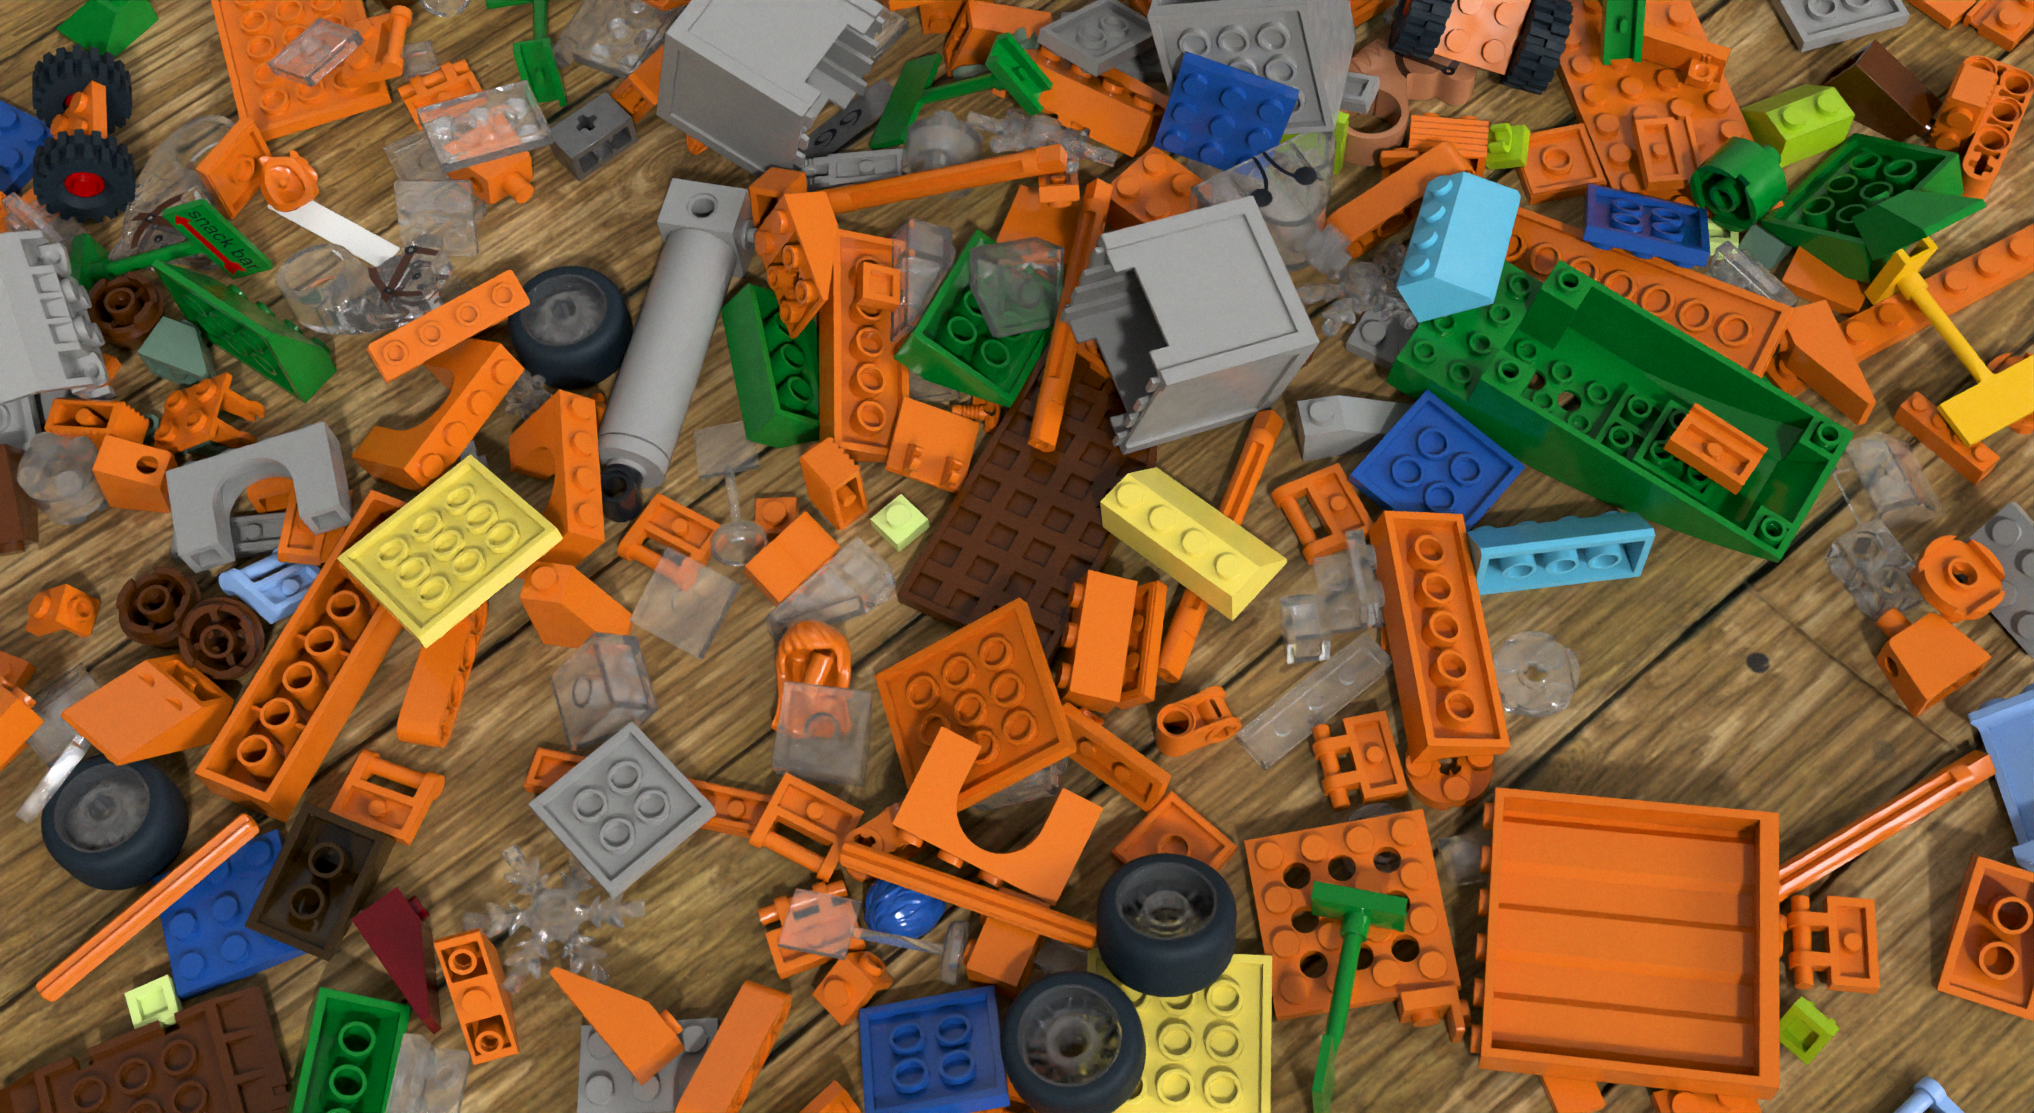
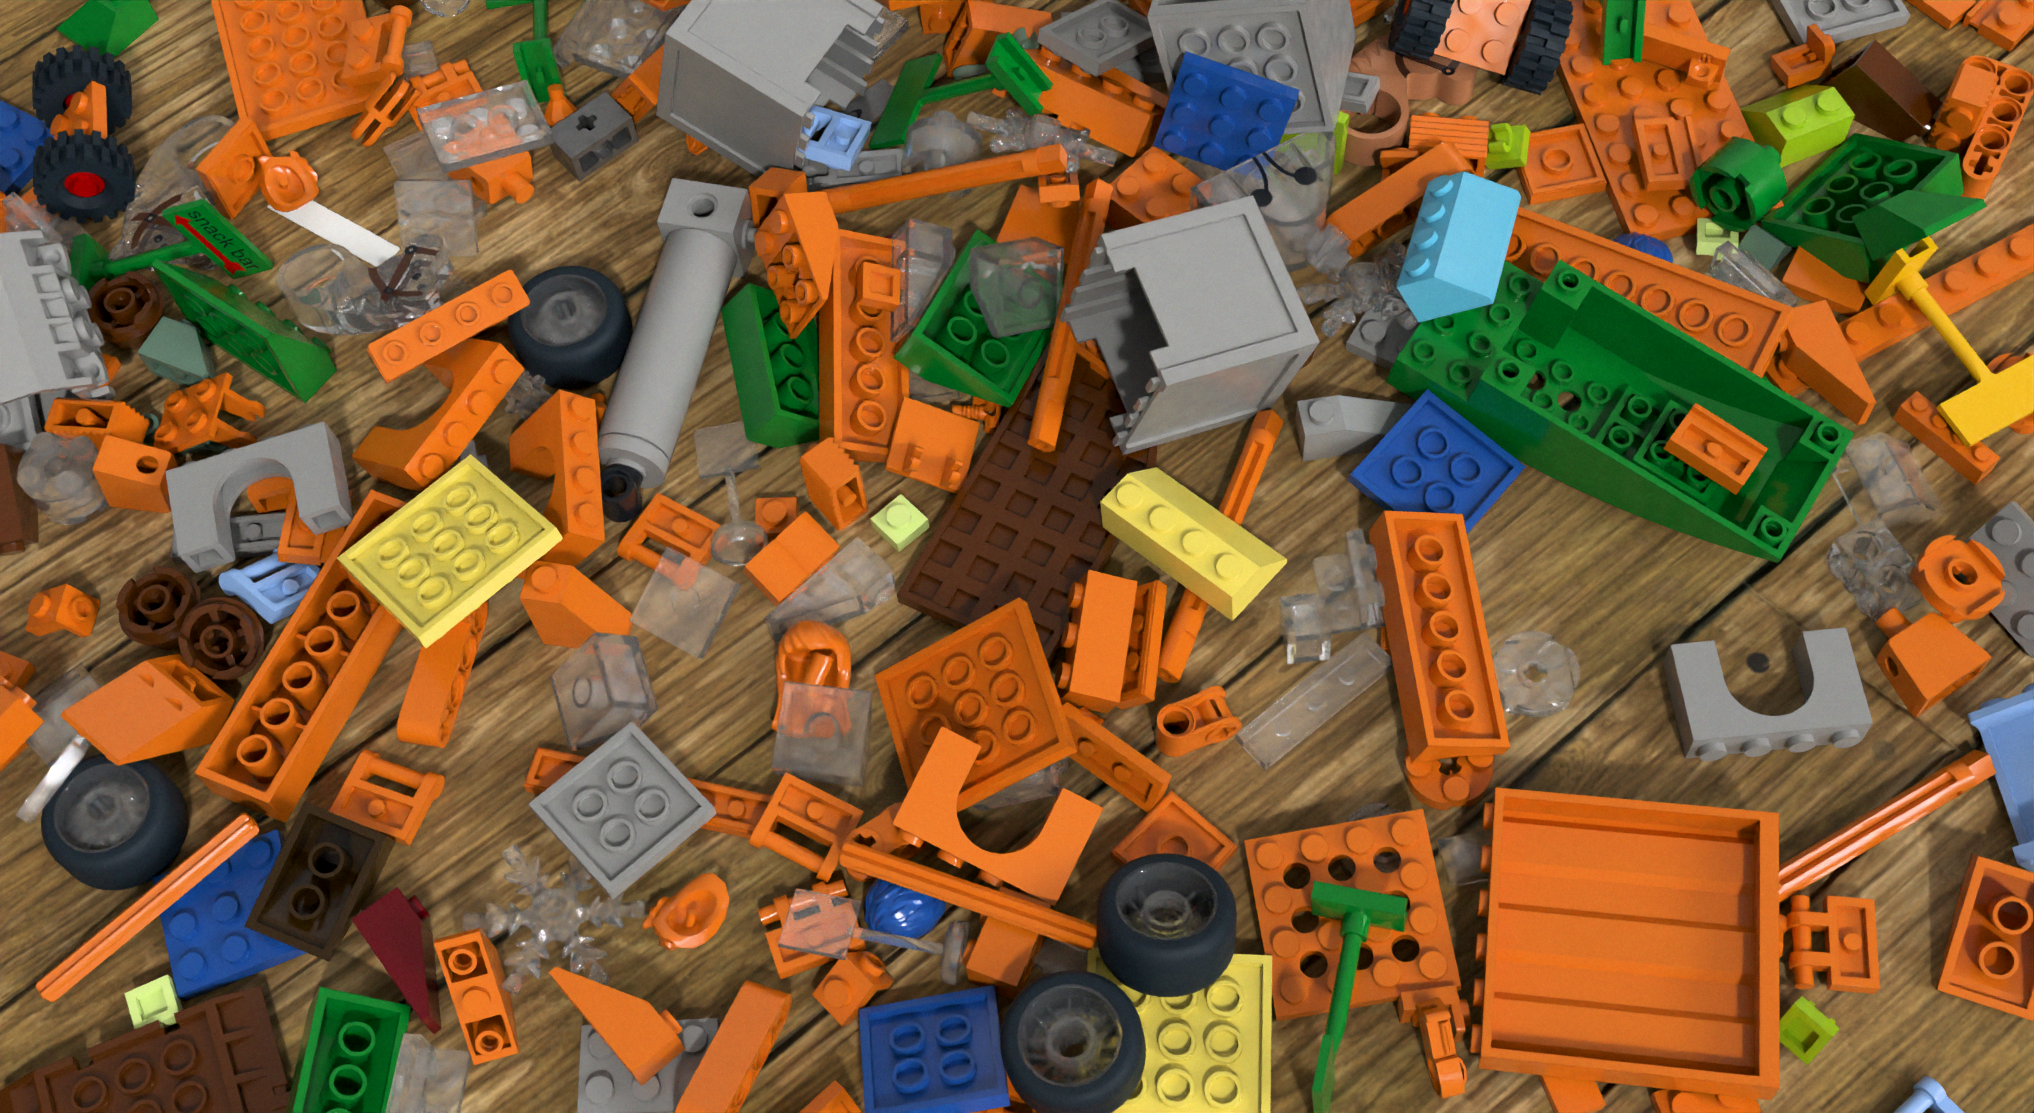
(315, 52): clear plate -> none
(383, 110): none -> orange arm
(558, 106): none -> orange rock
(691, 914): none -> orange hat
(839, 142): none -> light blue plate
(1333, 503): orange plate -> none
(1373, 759): orange plate -> none
(1441, 1057): none -> orange piece
(1560, 552): medium azure slope -> none
(1646, 226): blue plate -> none
(1717, 725): none -> light grey arch
(1805, 61): none -> orange bracket

